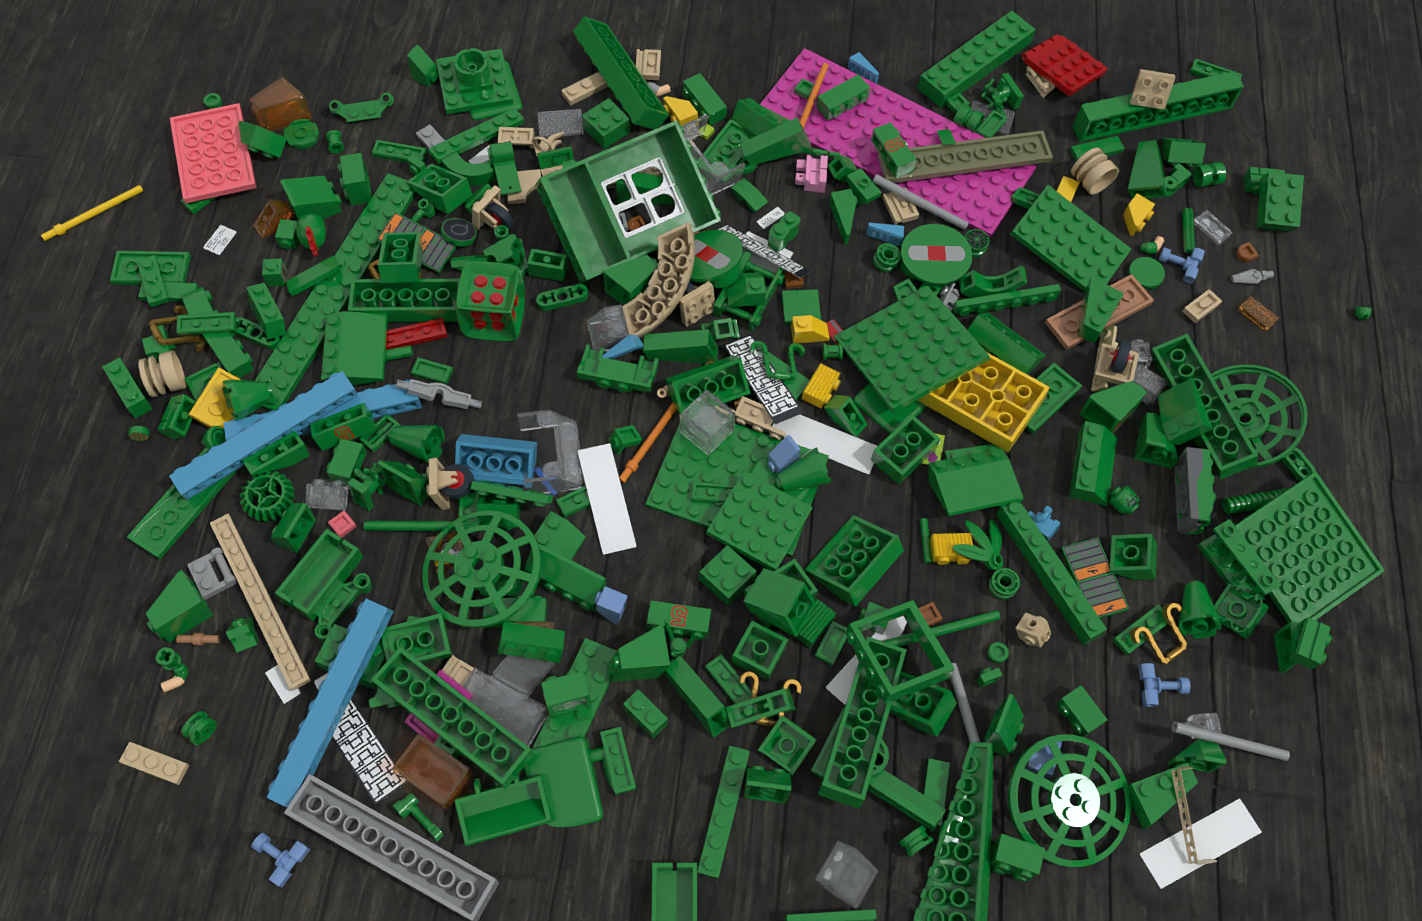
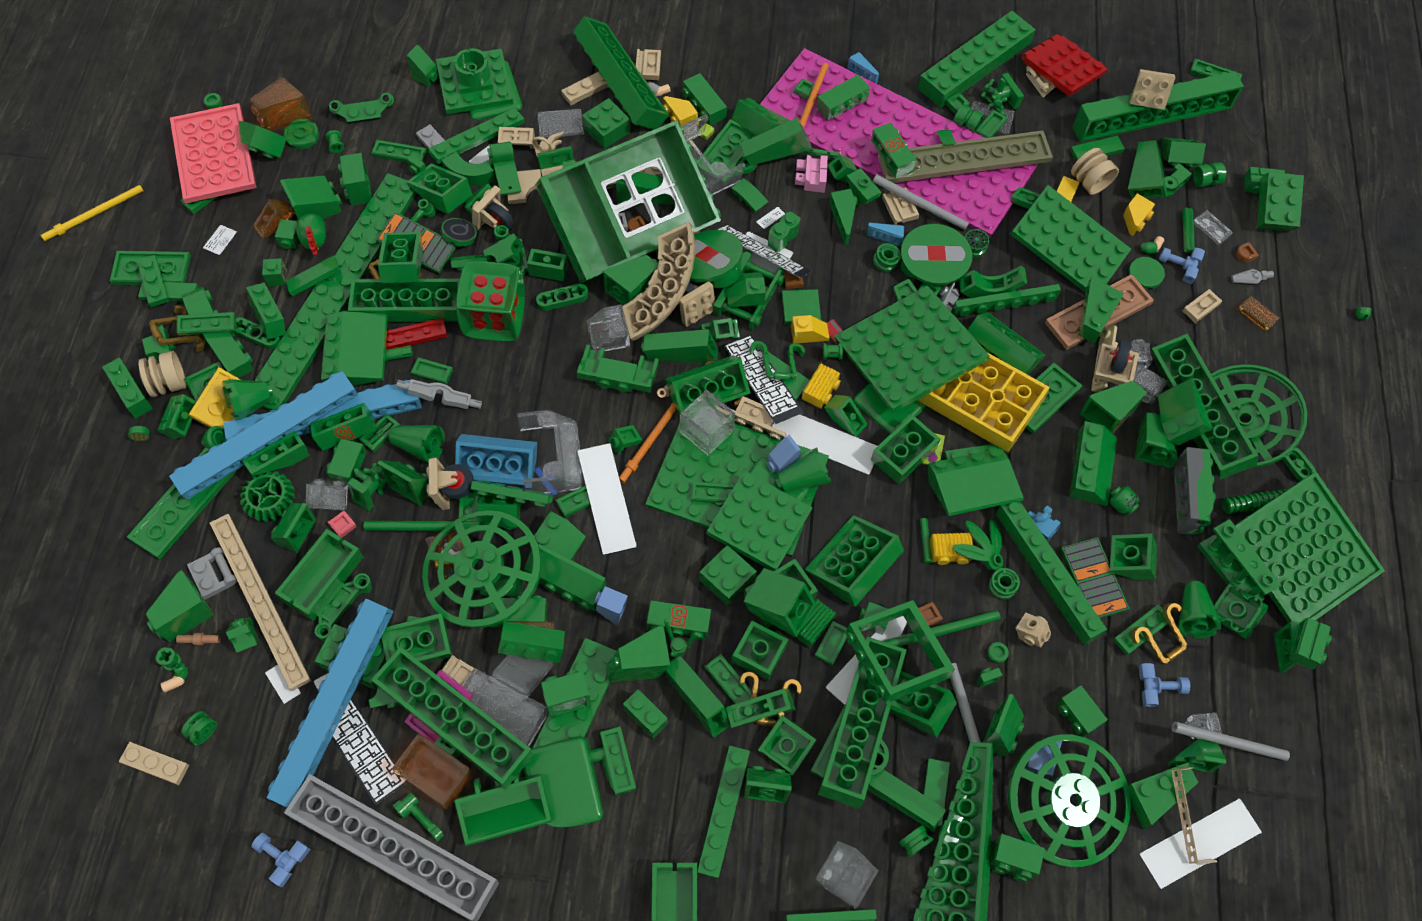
(627, 345): dark azure slope -> none

